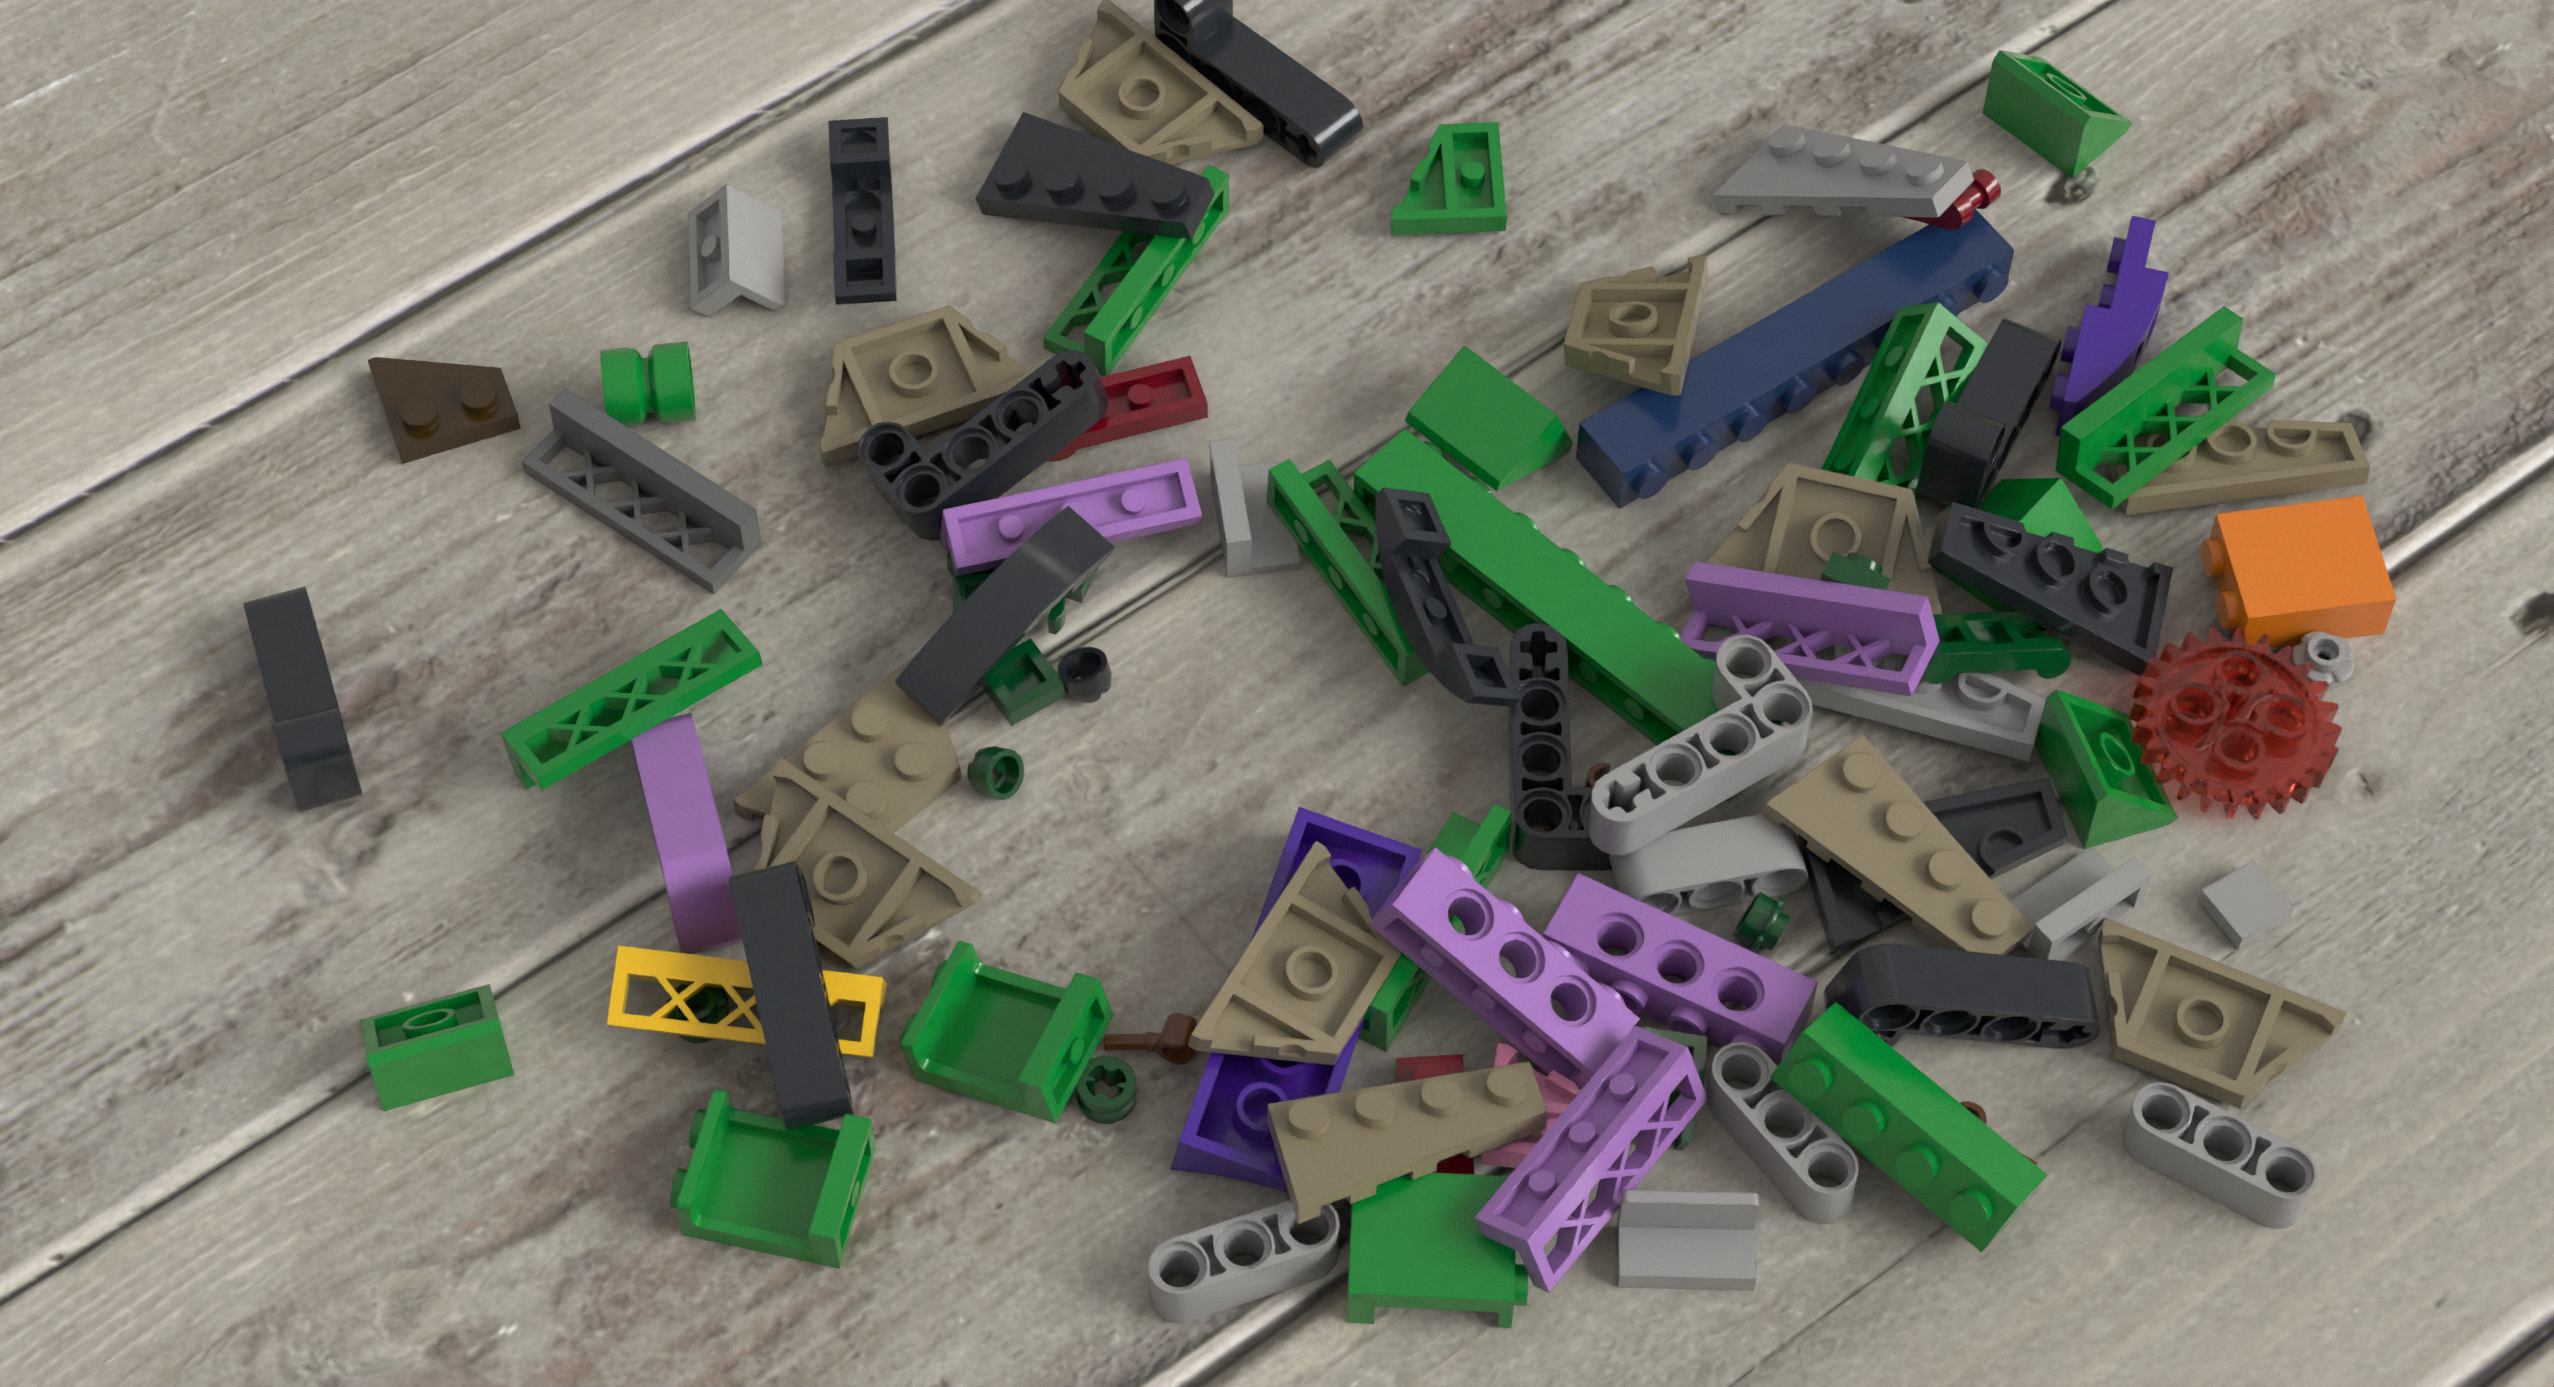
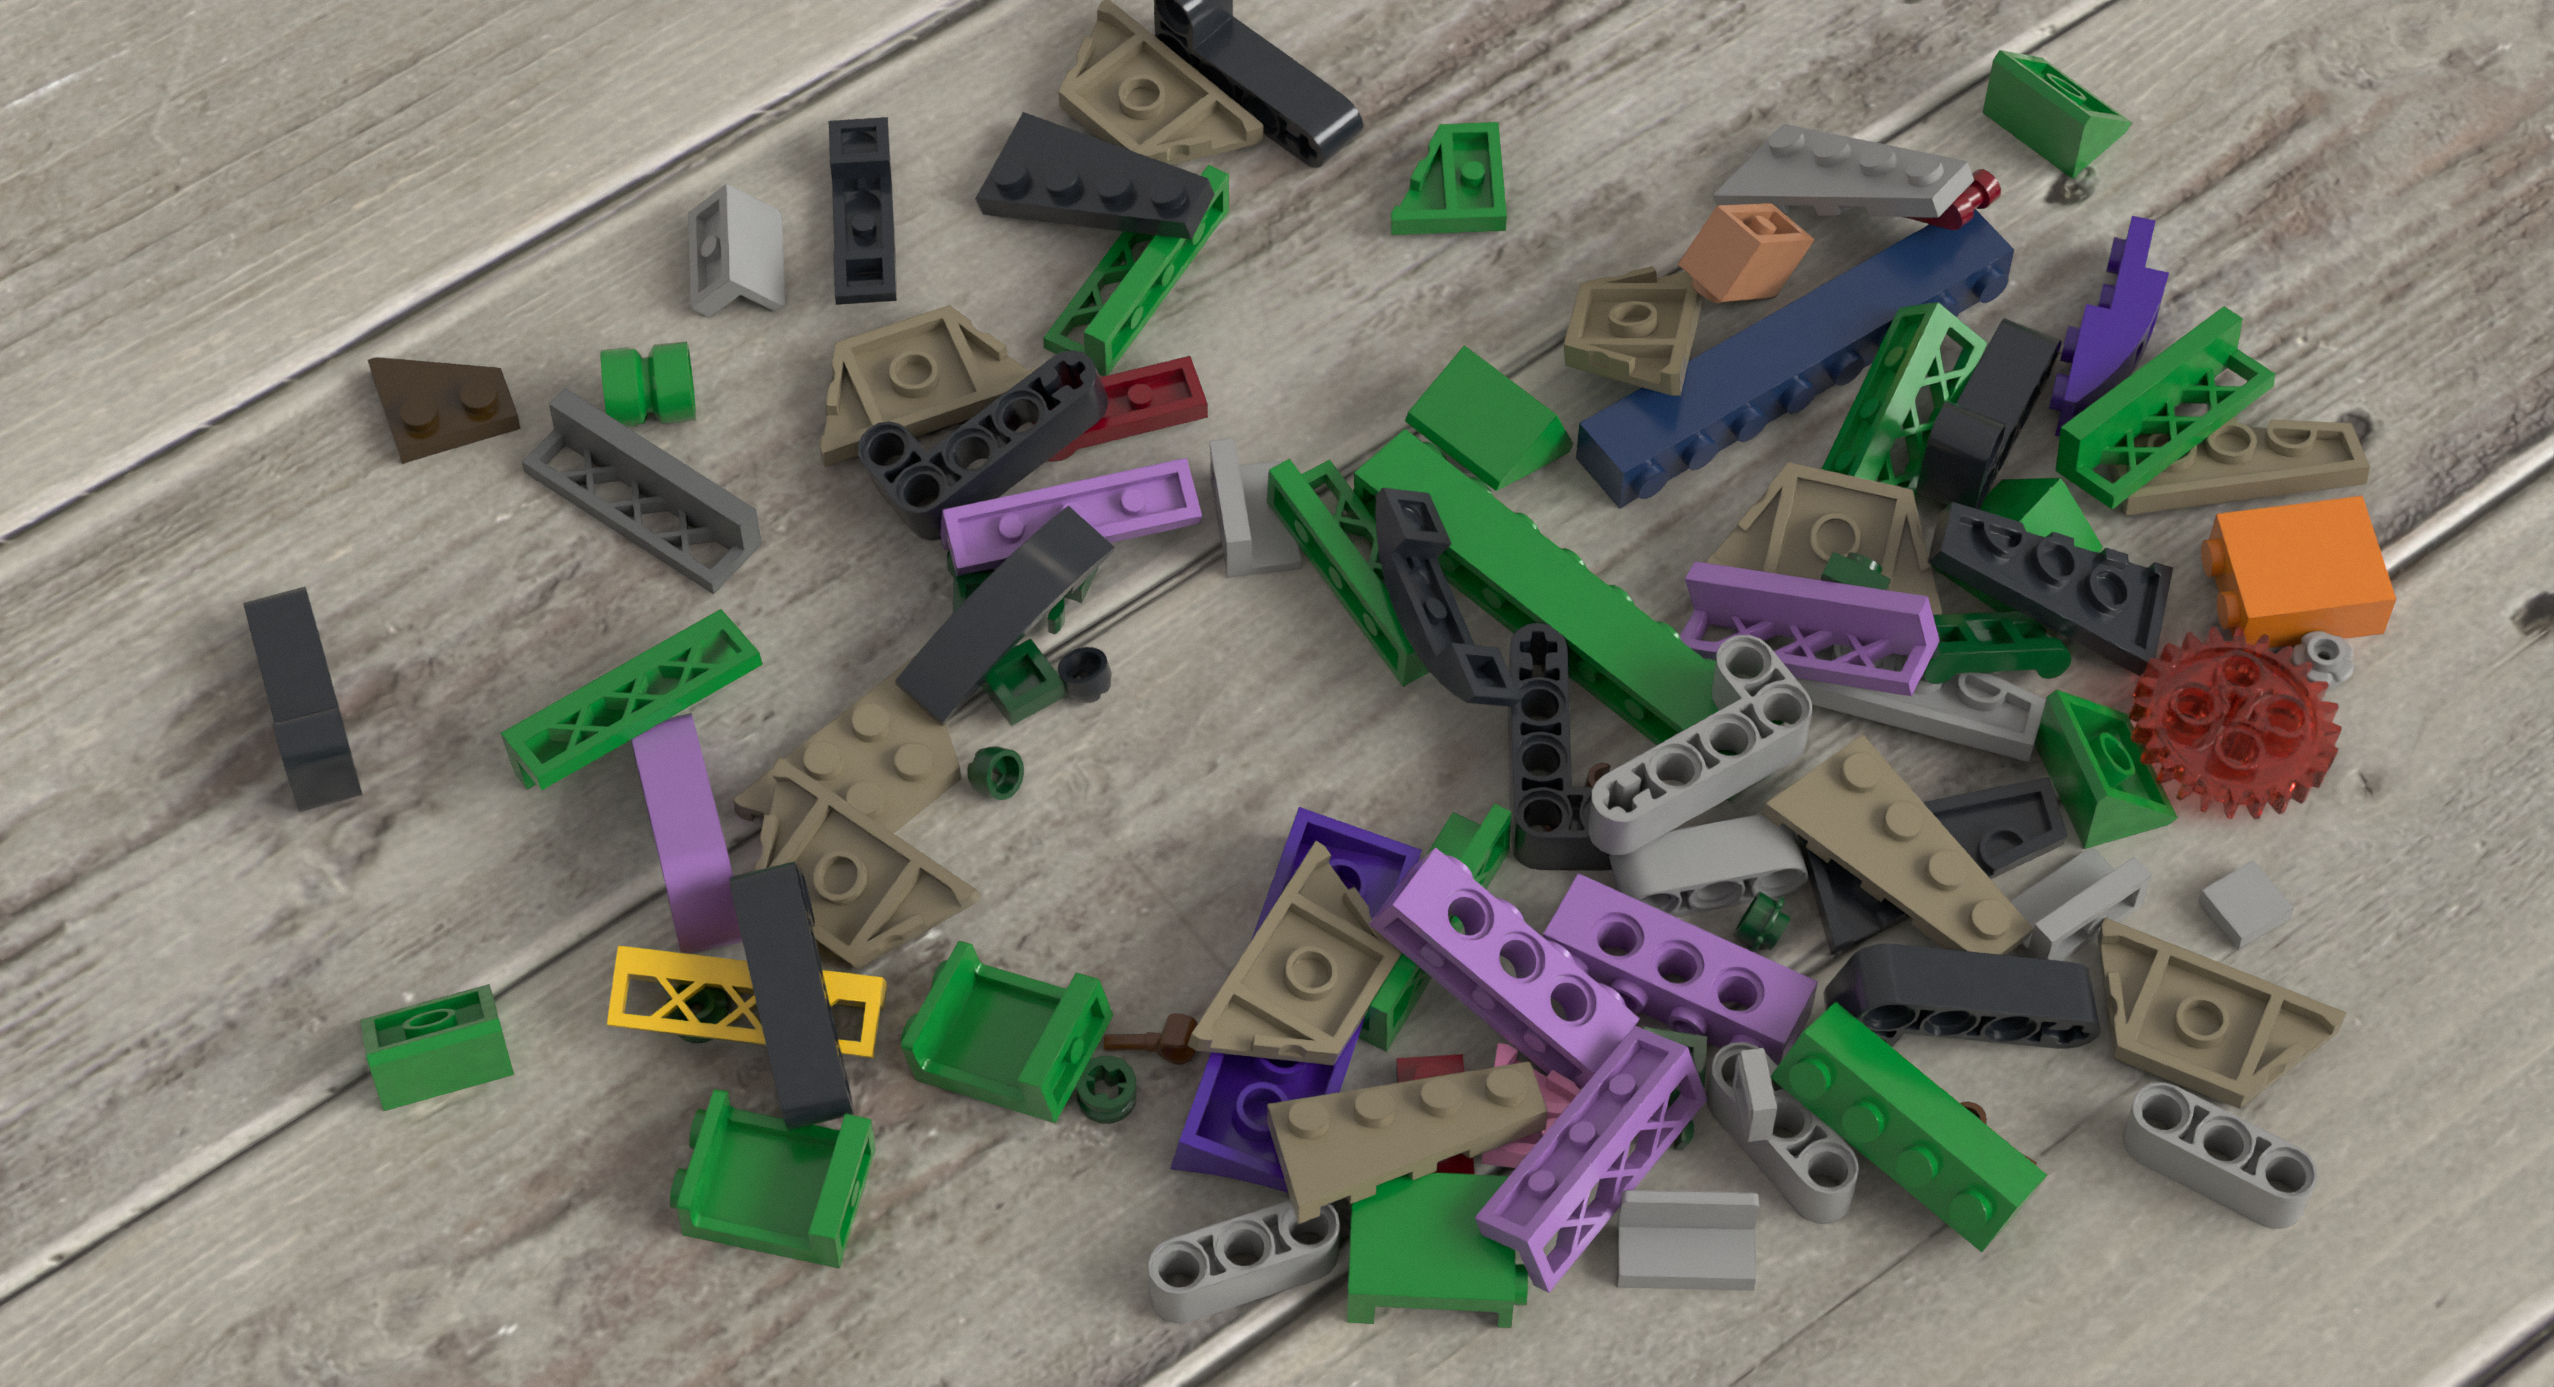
(1744, 253): none -> nougat brick
(1754, 1095): none -> light grey tile

